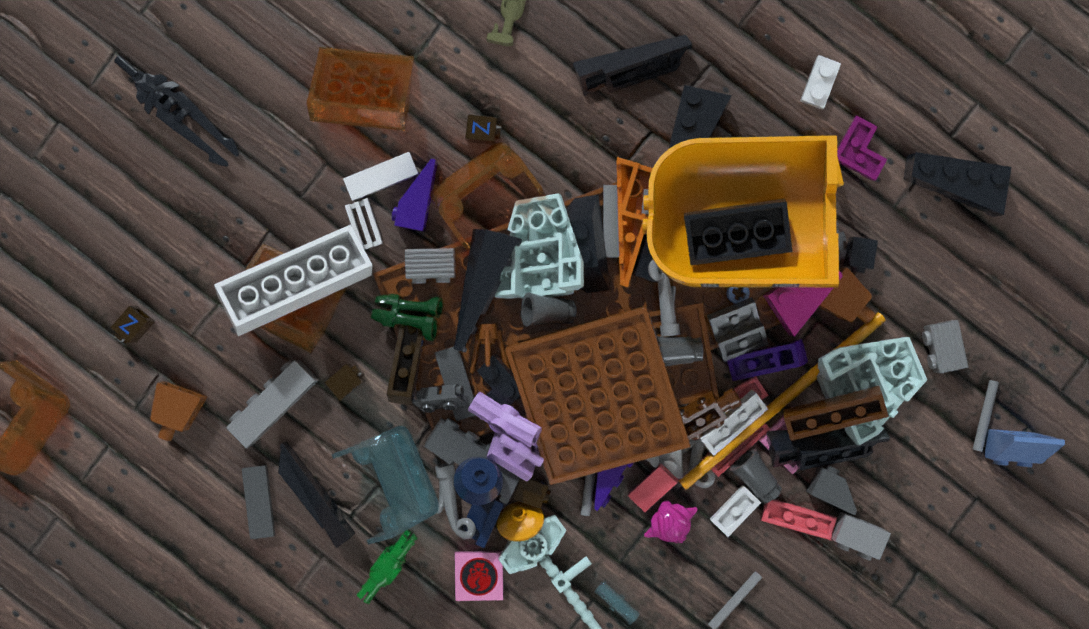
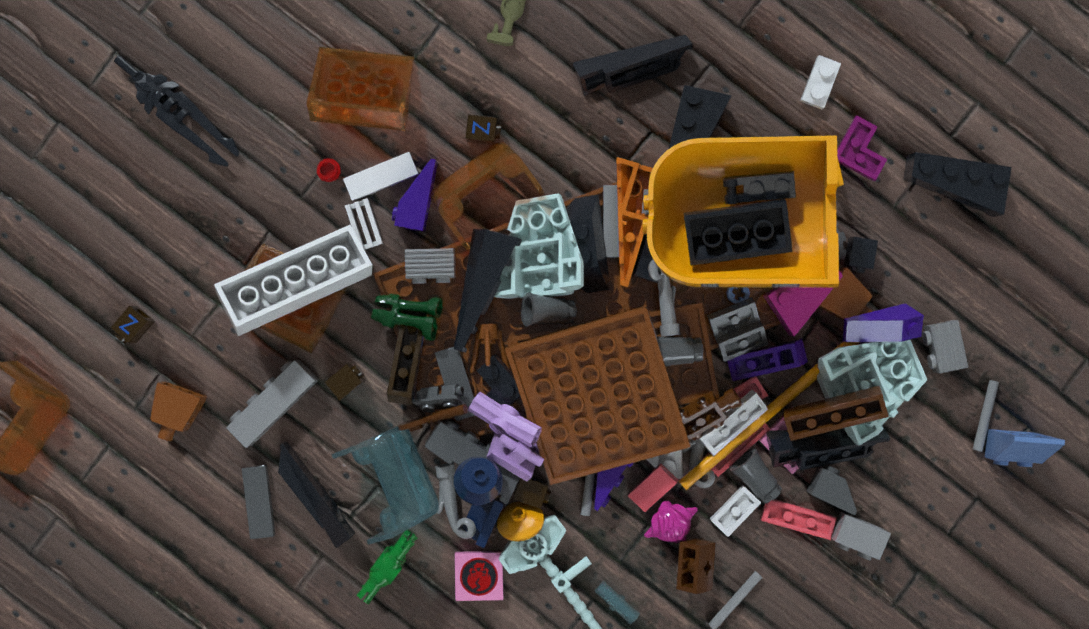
(328, 170): none -> red plate
(417, 423): none -> reddish brown piece
(696, 565): none -> reddish brown brick
(760, 187): none -> black plate
(884, 325): none -> dark purple slope

